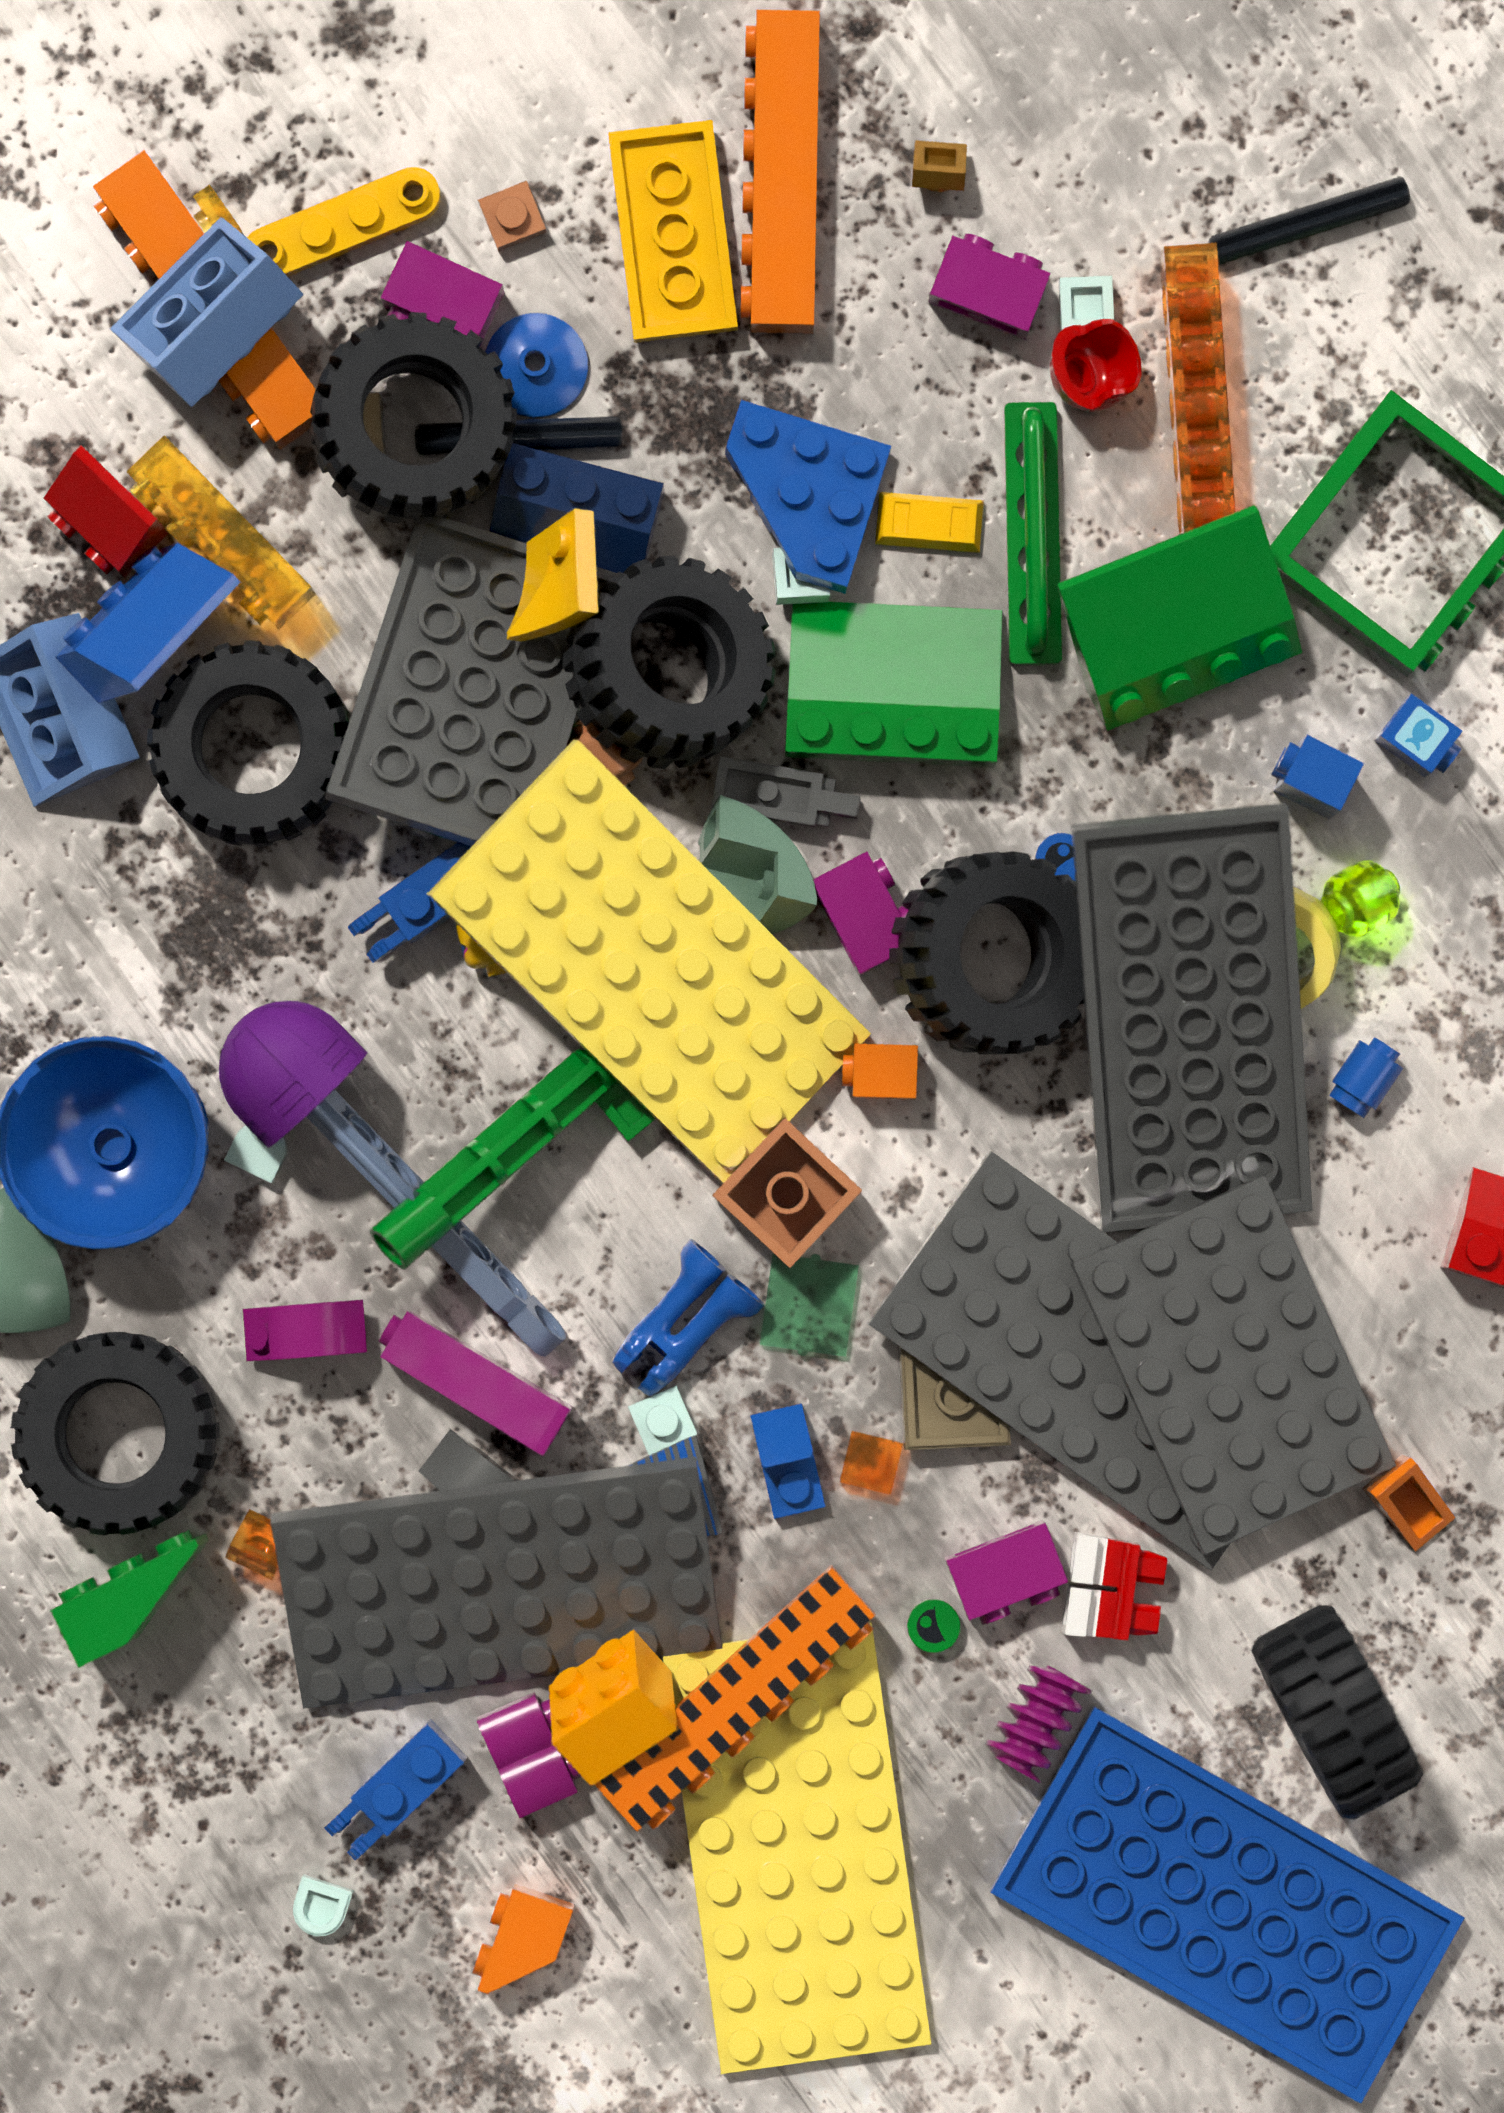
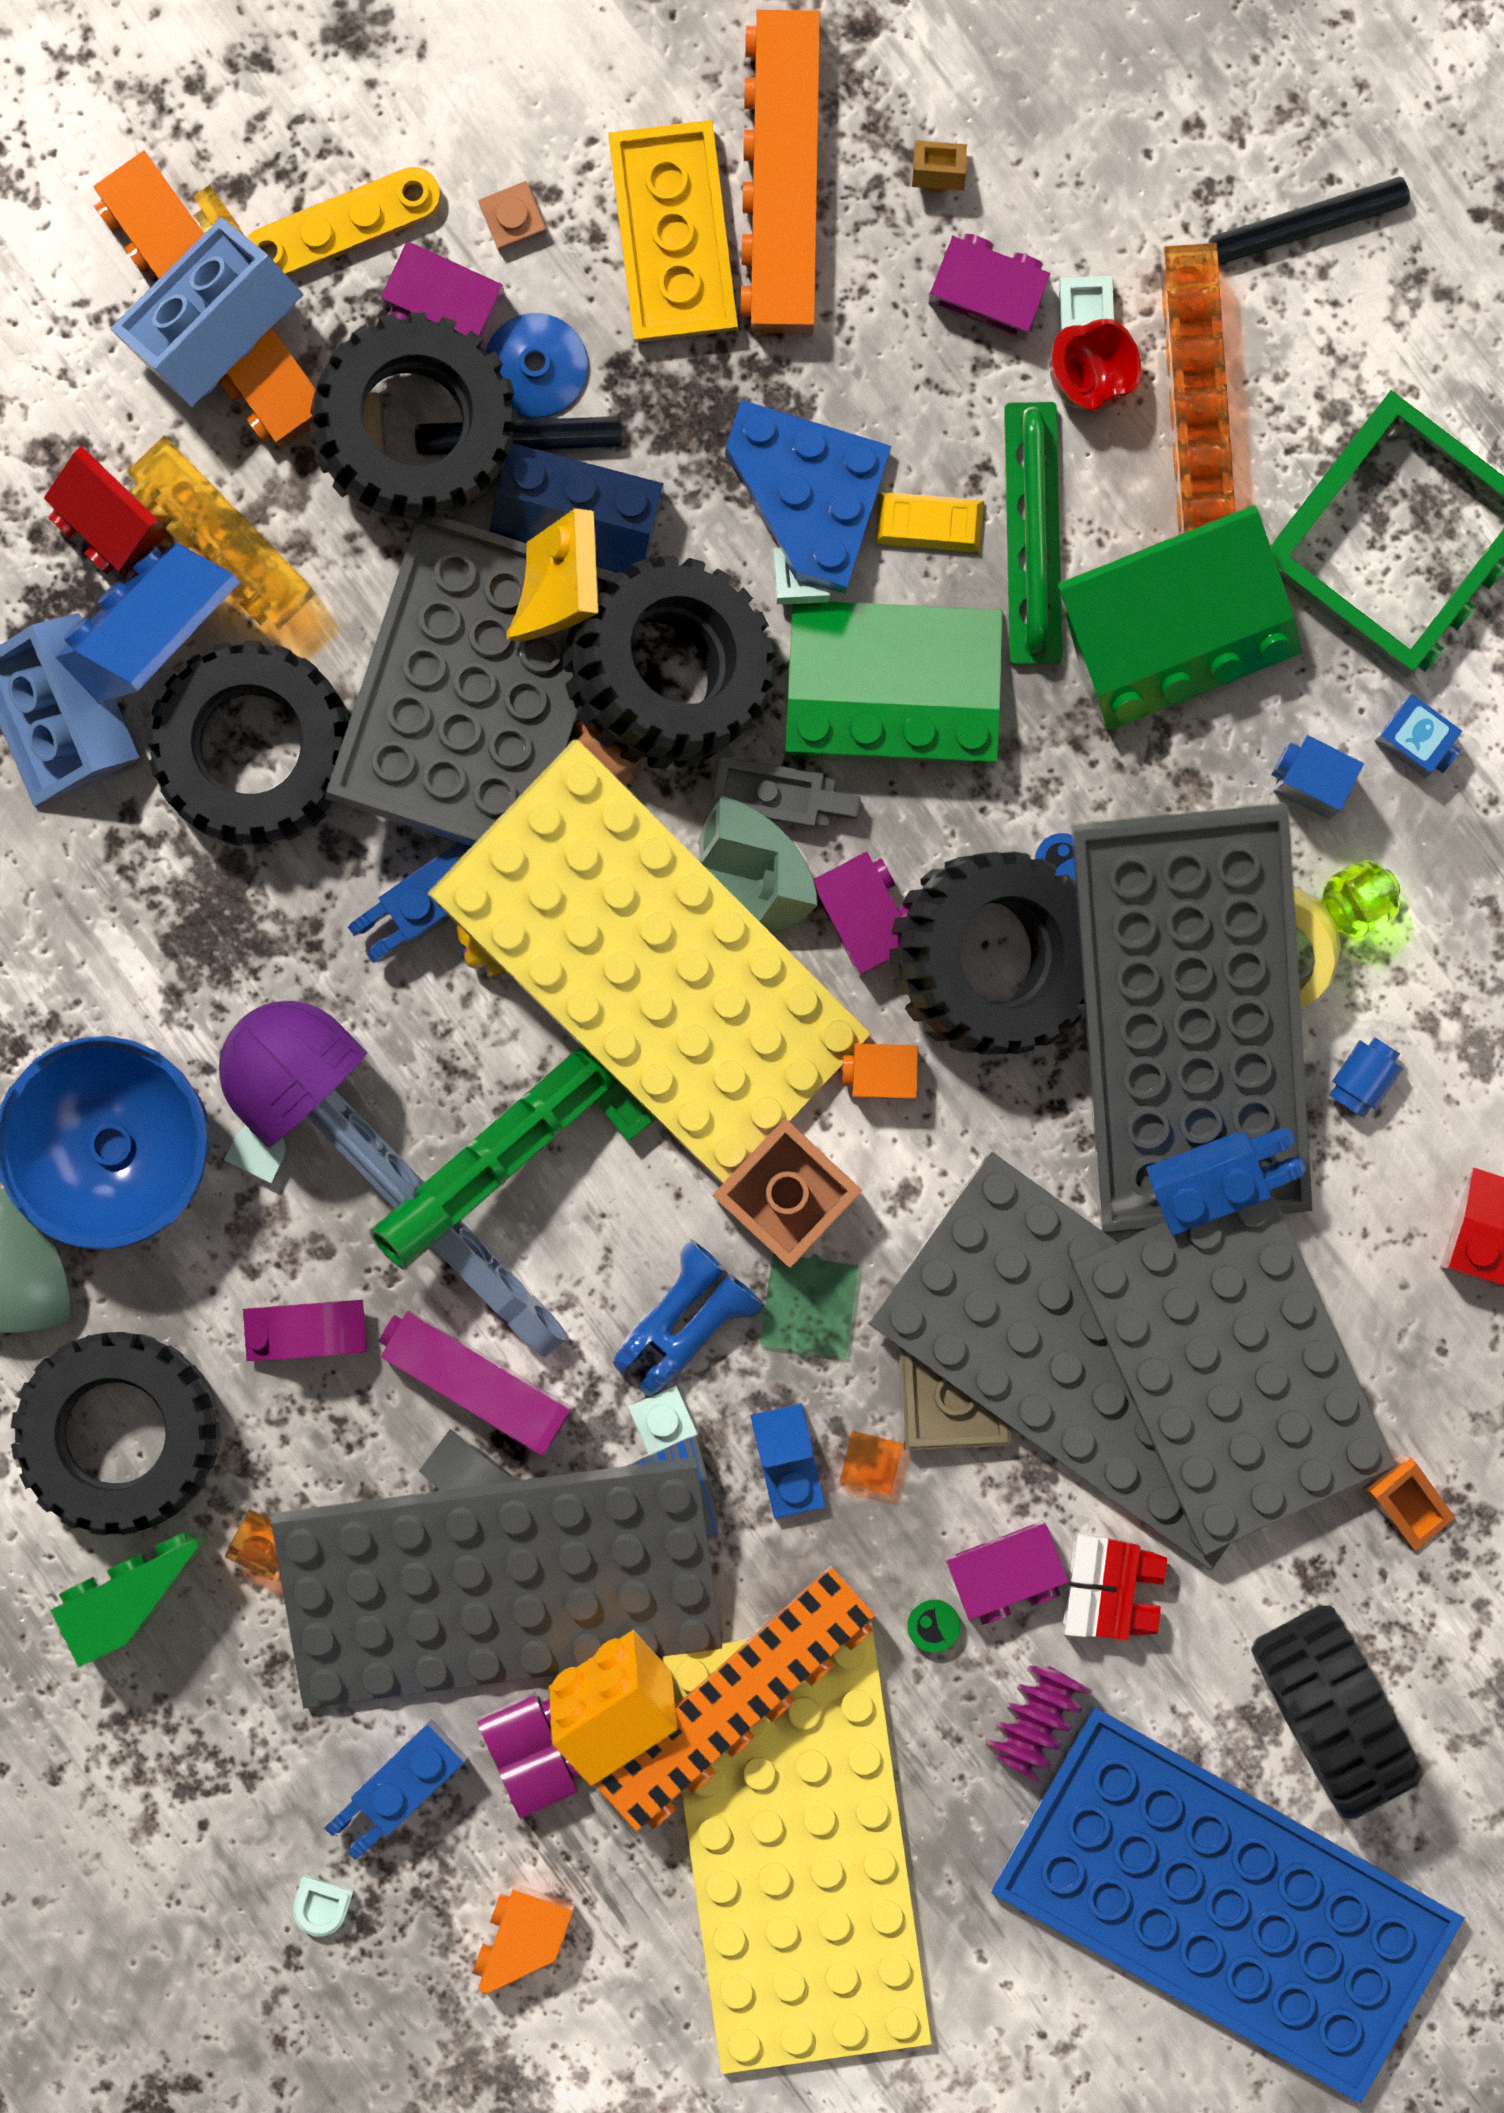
(1221, 1177): none -> blue hinge

